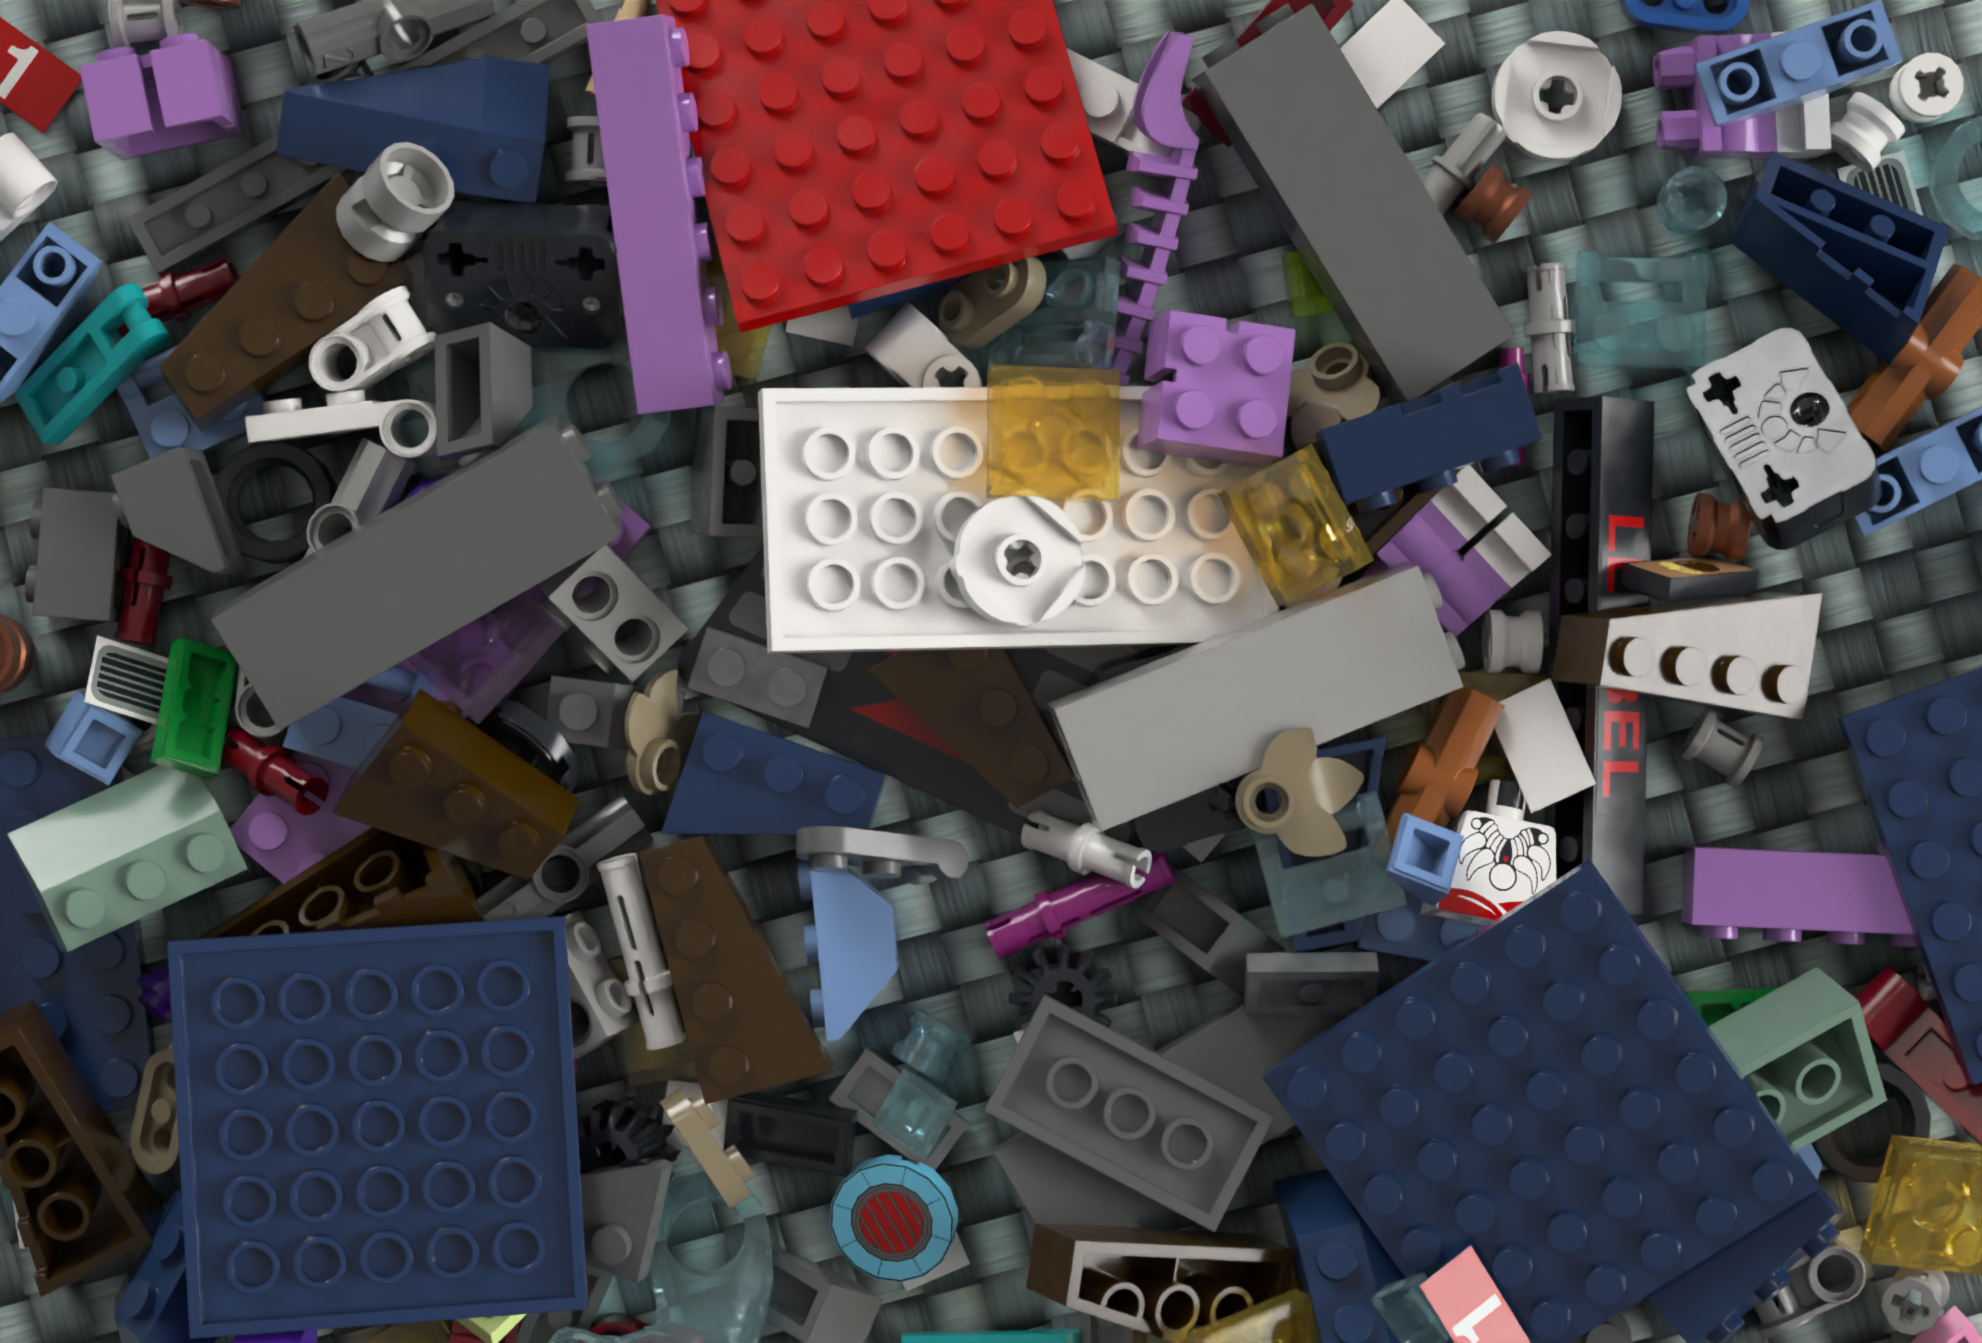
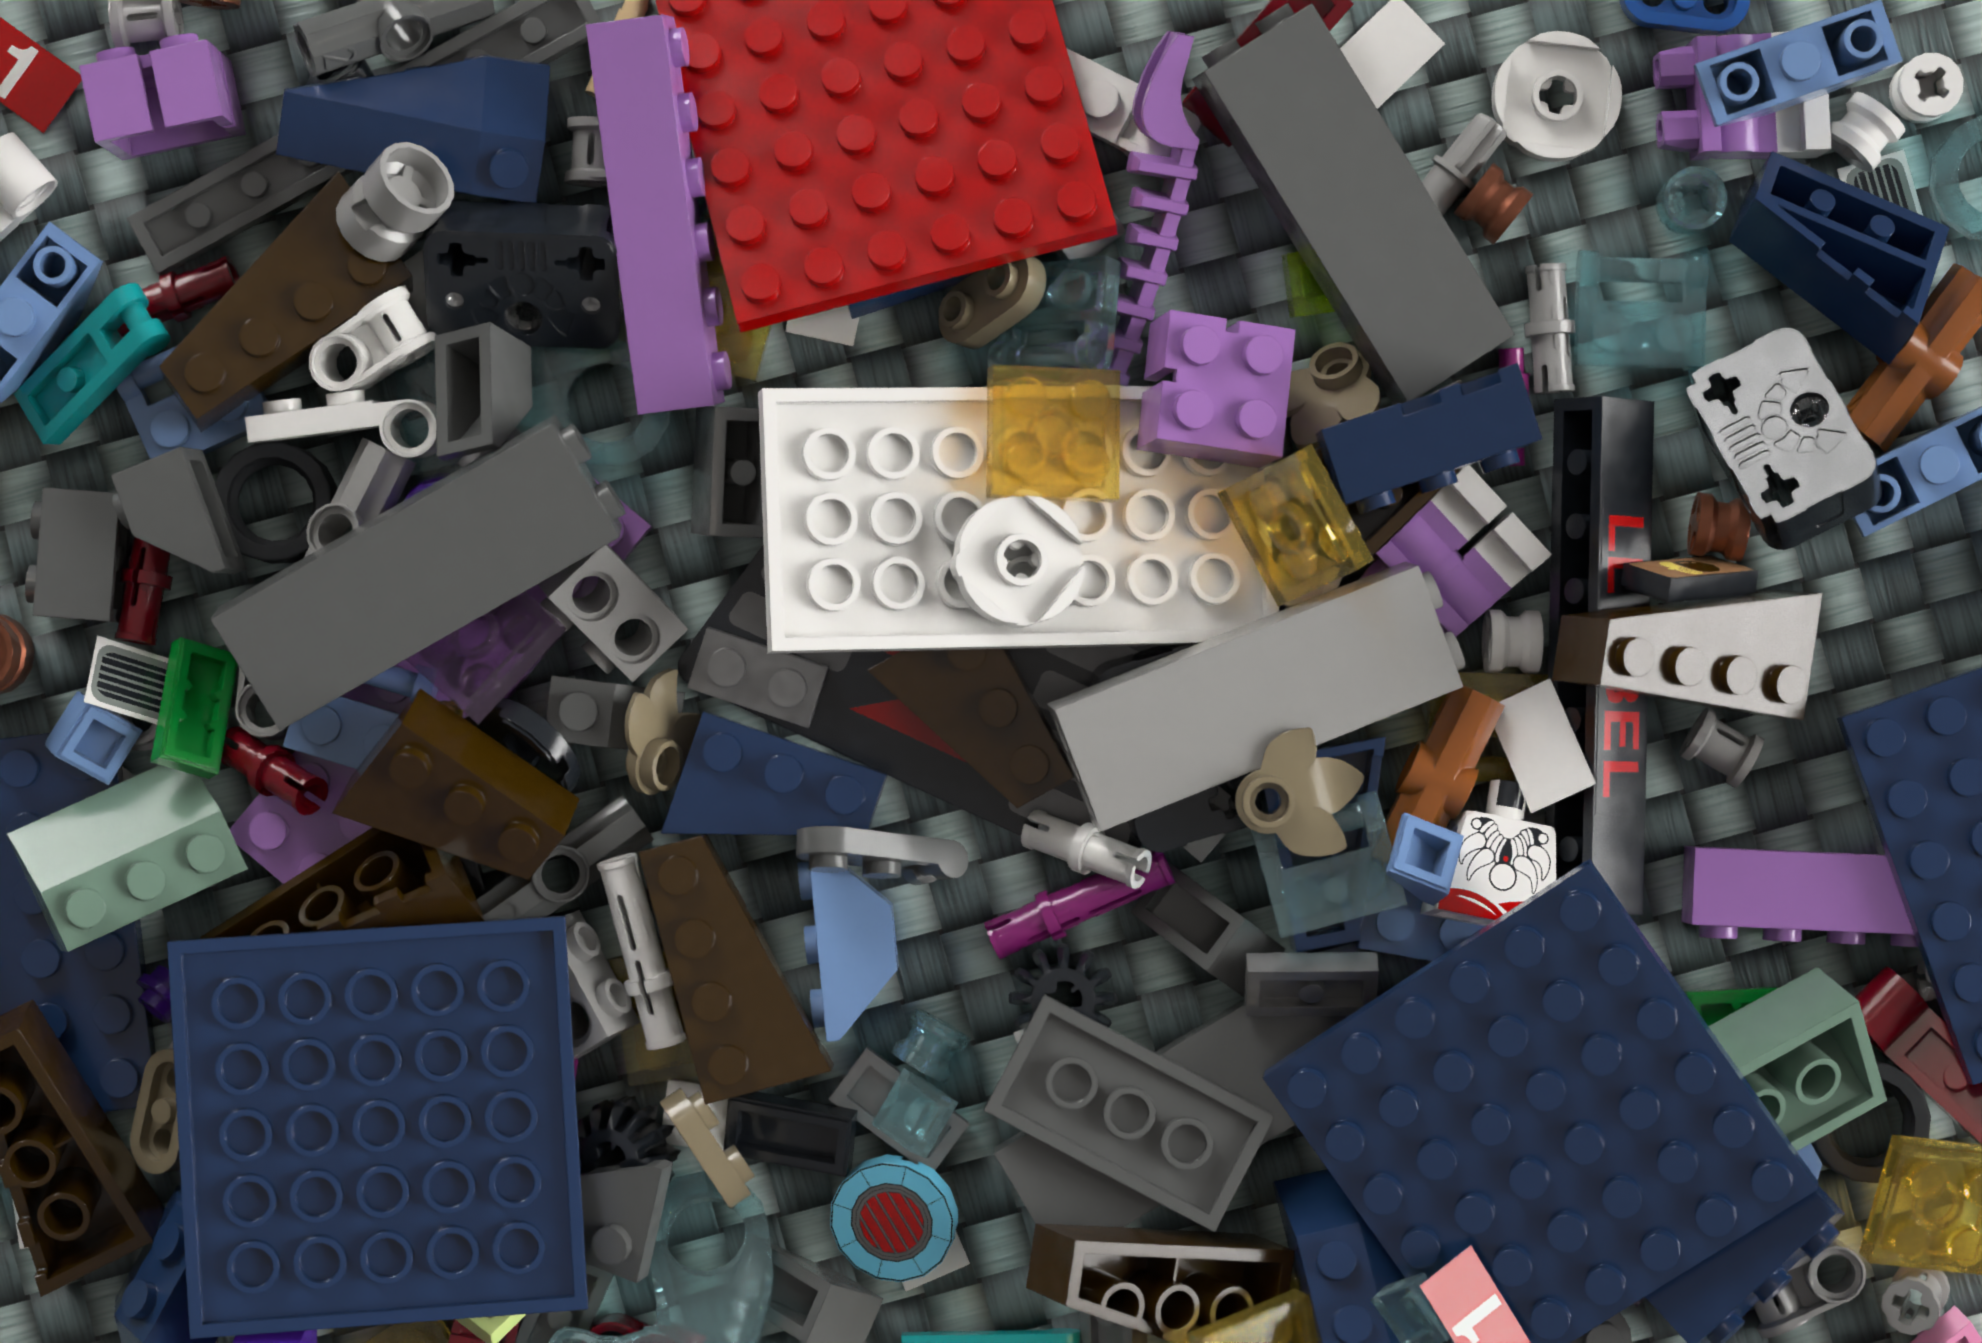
(919, 352): white piece -> none

